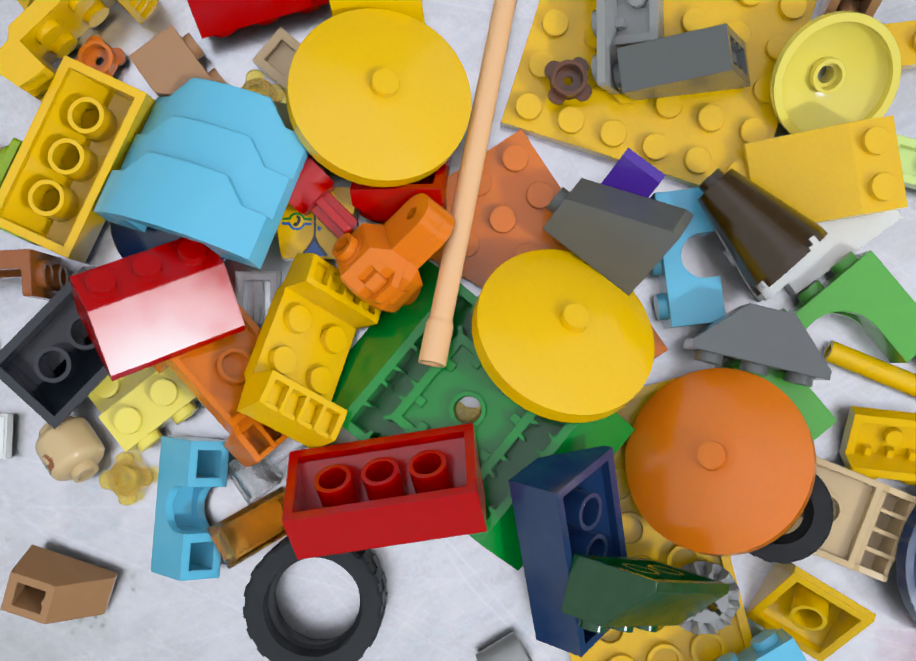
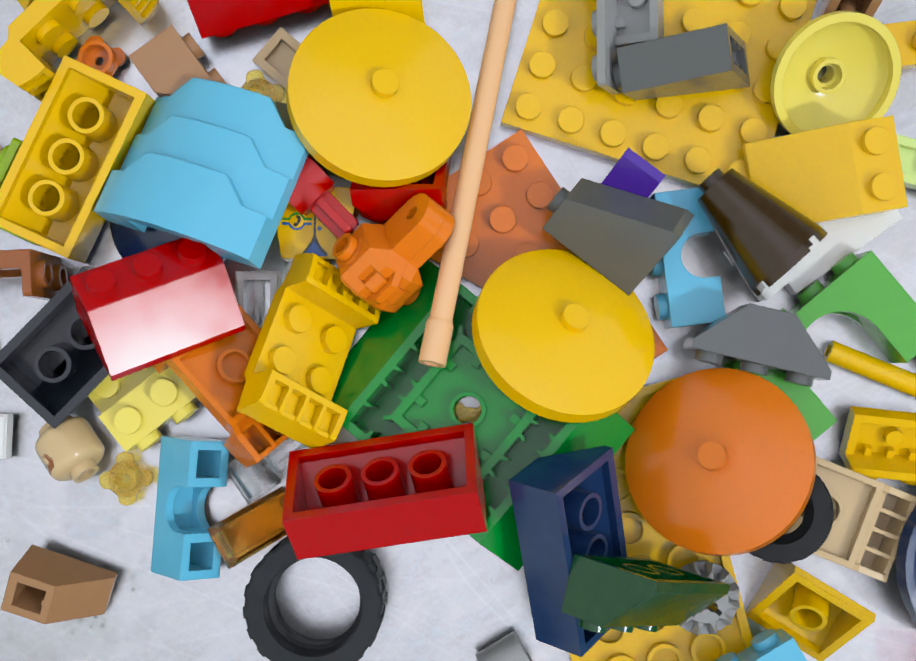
(574, 69): reddish brown plate -> none

